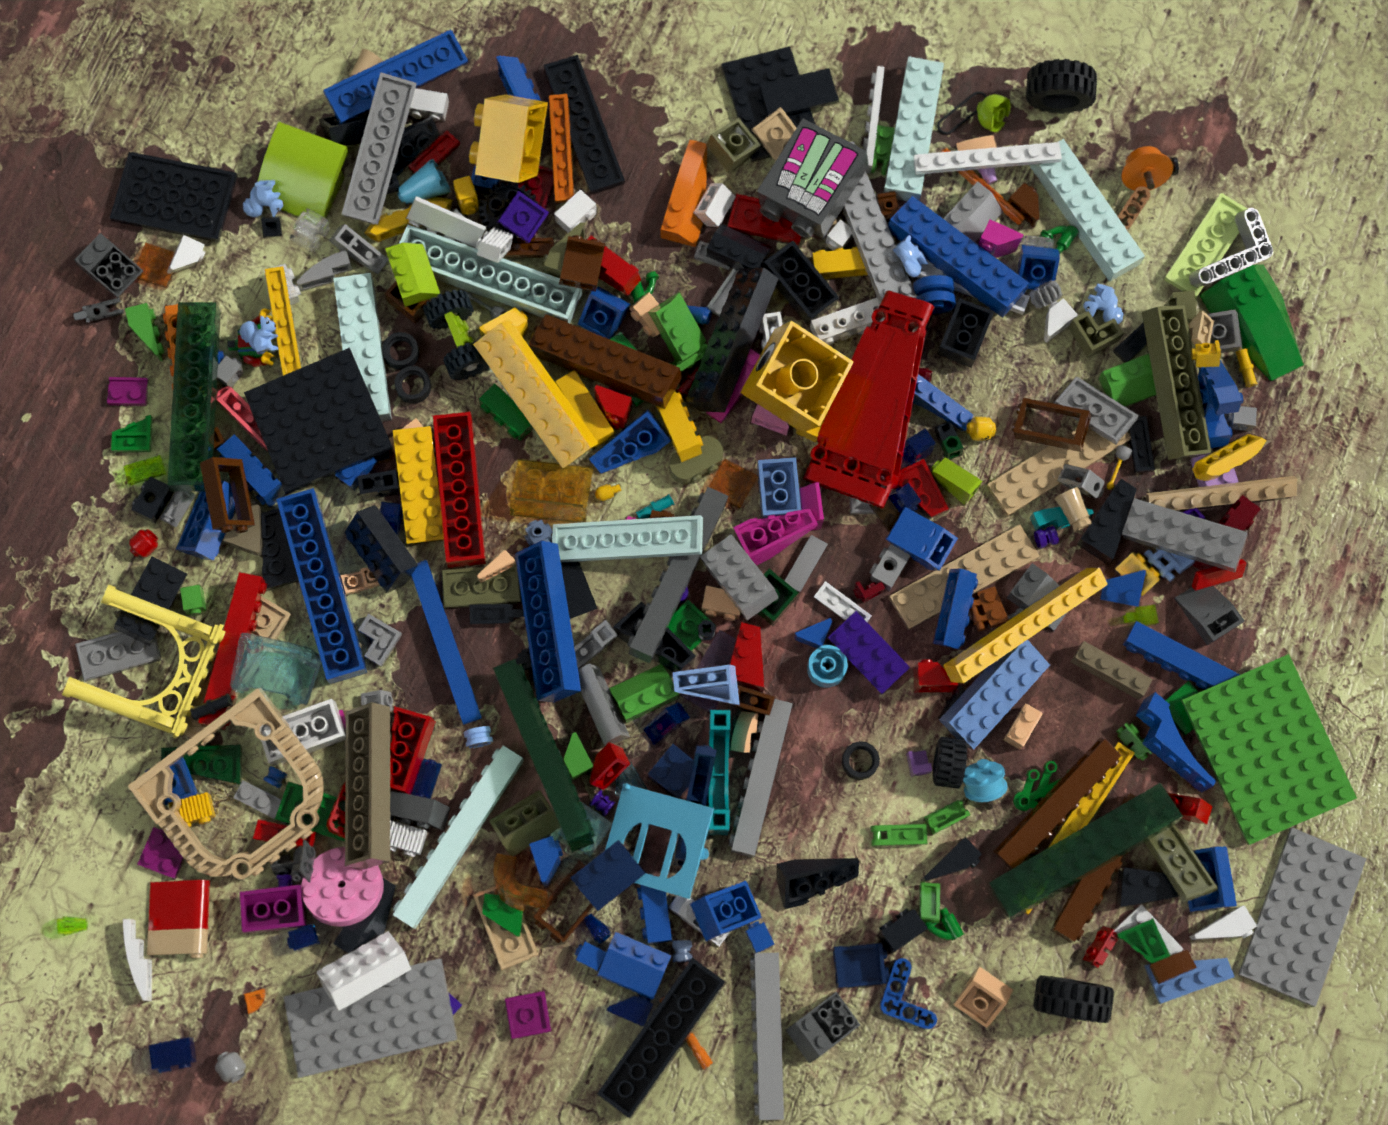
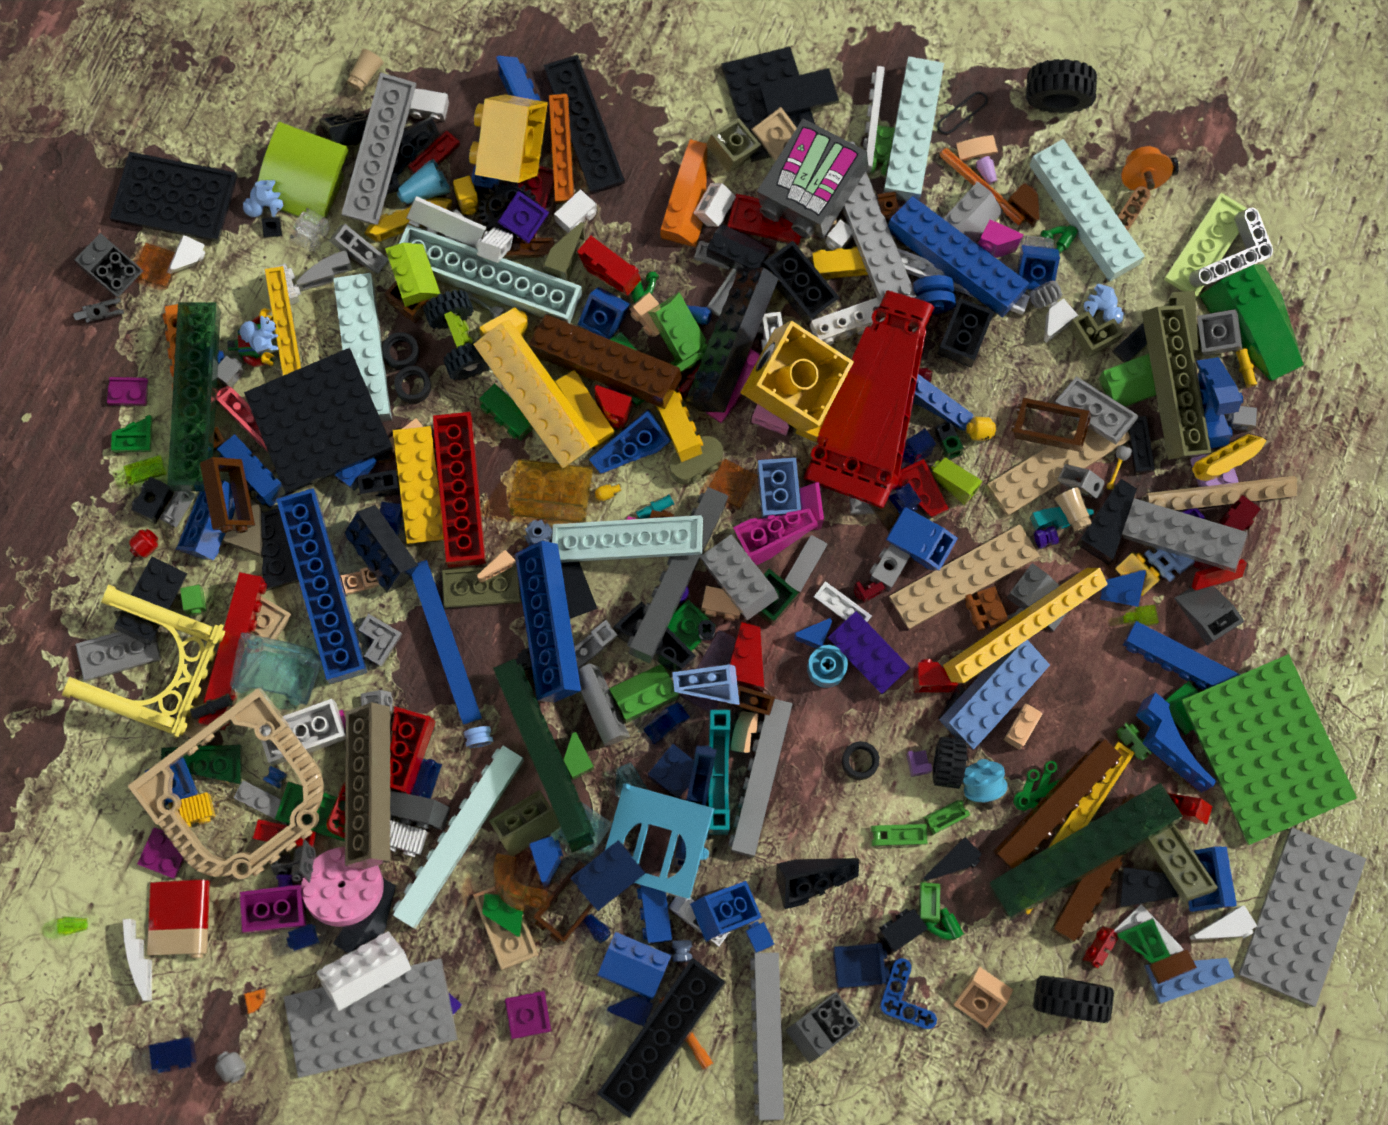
(142, 323): bright green slope -> none
(417, 64): blue plate -> none
(493, 613): black hinge -> none
(582, 263): reddish brown panel -> none
(590, 956): blue brick -> none
(602, 803): dark purple bush -> none
(608, 765): red slope -> none
(910, 256): light blue animal -> none
(955, 608): blue slope -> none
(987, 158): white plate -> none
(992, 112): lime cylinder -> none
(1111, 670): dark tan brick -> none
(1201, 328): tan slope -> none
(1206, 354): yellow brick -> none

